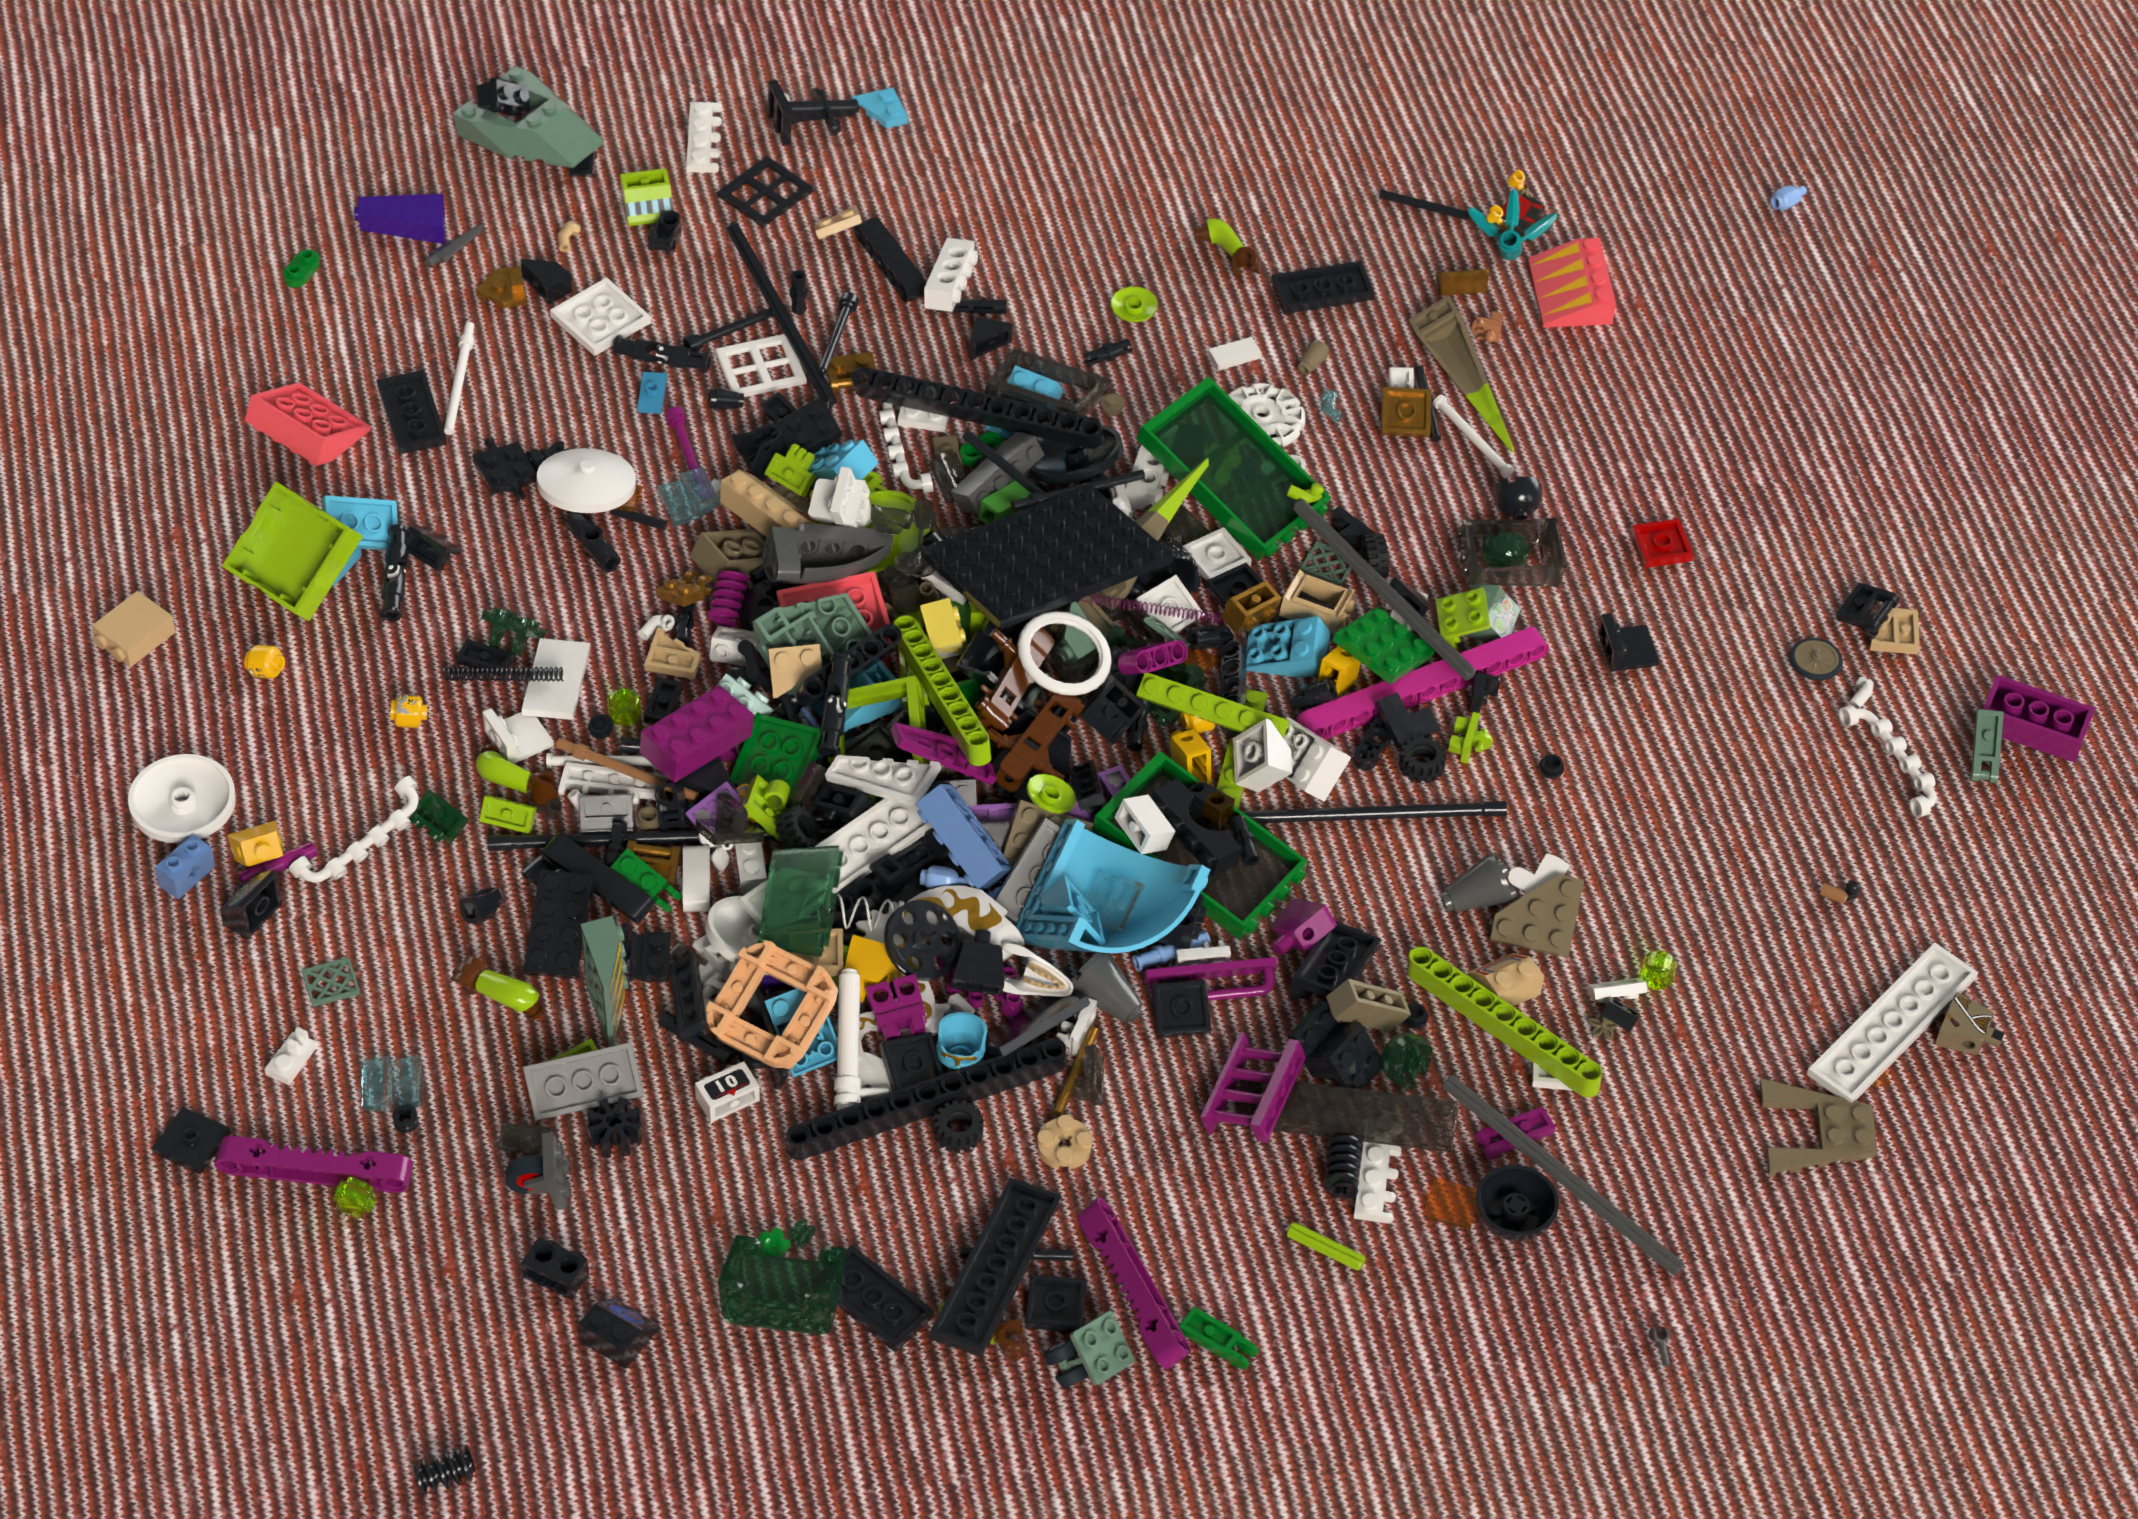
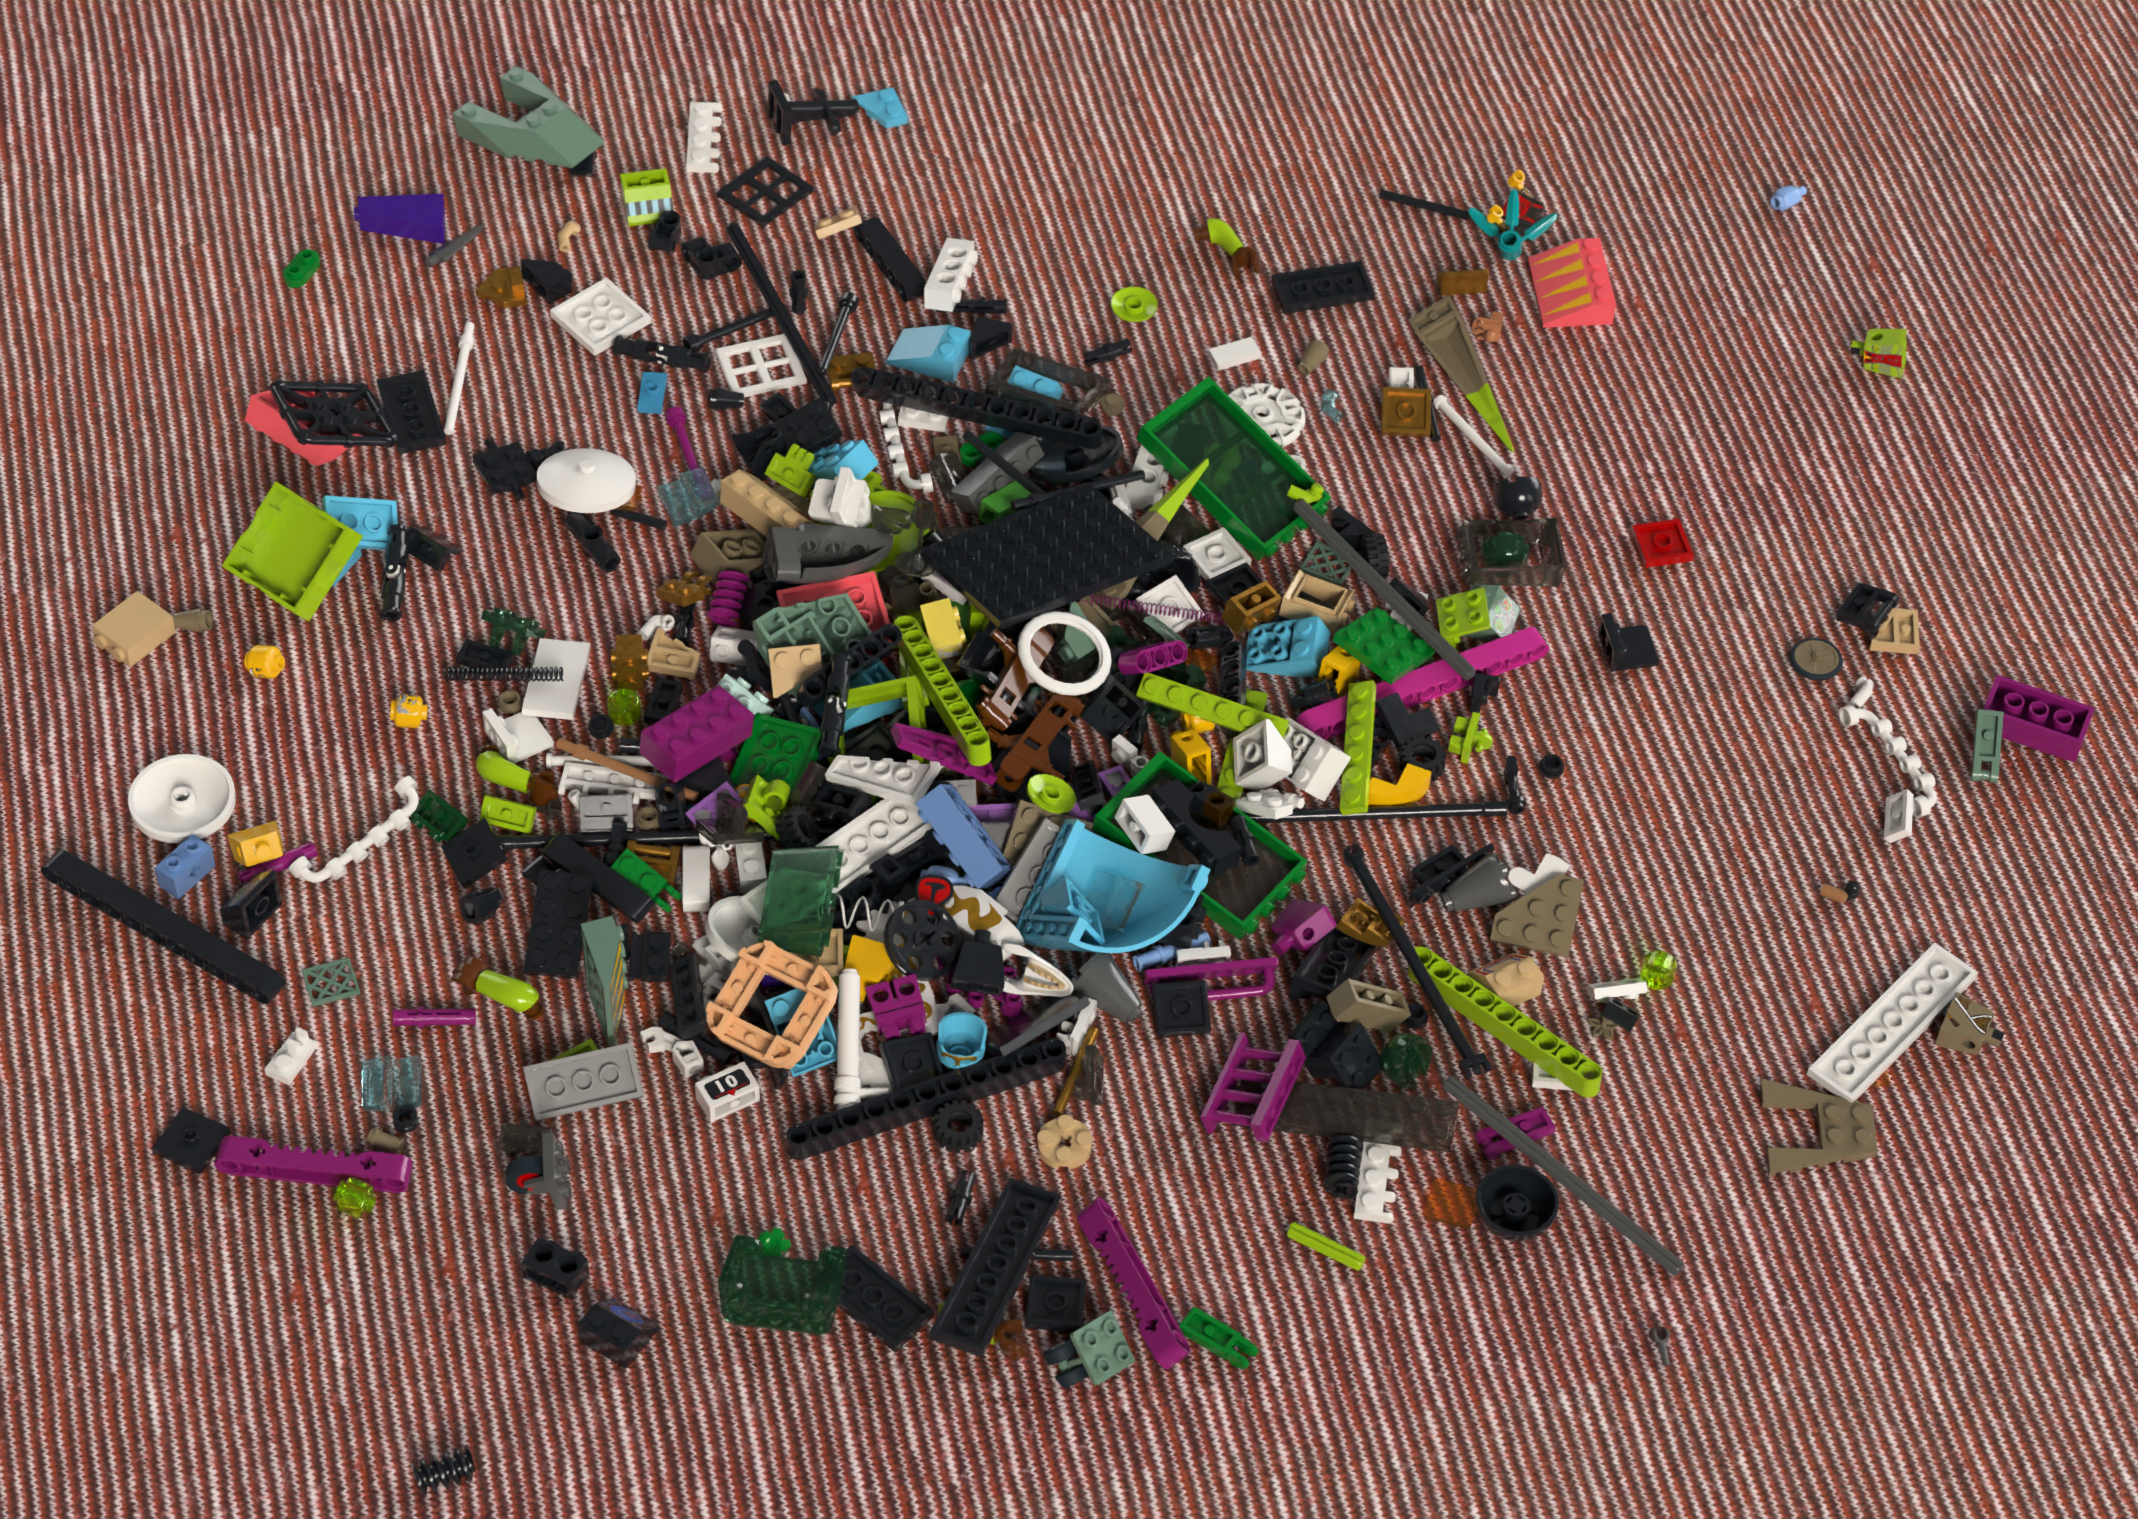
(163, 926): none -> black beam
(194, 620): none -> dark tan cone
(333, 415): none -> black plate
(384, 1141): none -> dark tan pin
(426, 1017): none -> magenta pin
(474, 853): none -> black plate
(503, 97): black brick -> none
(510, 702): none -> dark tan plate
(614, 1127): black gear -> none
(630, 662): none -> pearl gold brick
(689, 1064): none -> white piece
(710, 260): none -> black piece
(802, 1233): clear green bush -> none
(932, 351): none -> medium azure slope
(933, 889): none -> piece
(961, 1197): none -> black pin
(1126, 754): none -> white plate
(1269, 803): none -> white plate
(1359, 747): none -> lime plate
(1366, 924): none -> pearl gold slope
(1409, 789): none -> yellow brick
(1442, 870): none -> black bracket
(1470, 1059): none -> black hinge
(1516, 803): none -> black hinge
(1883, 351): none -> lime torso
(1898, 816): none -> white plate

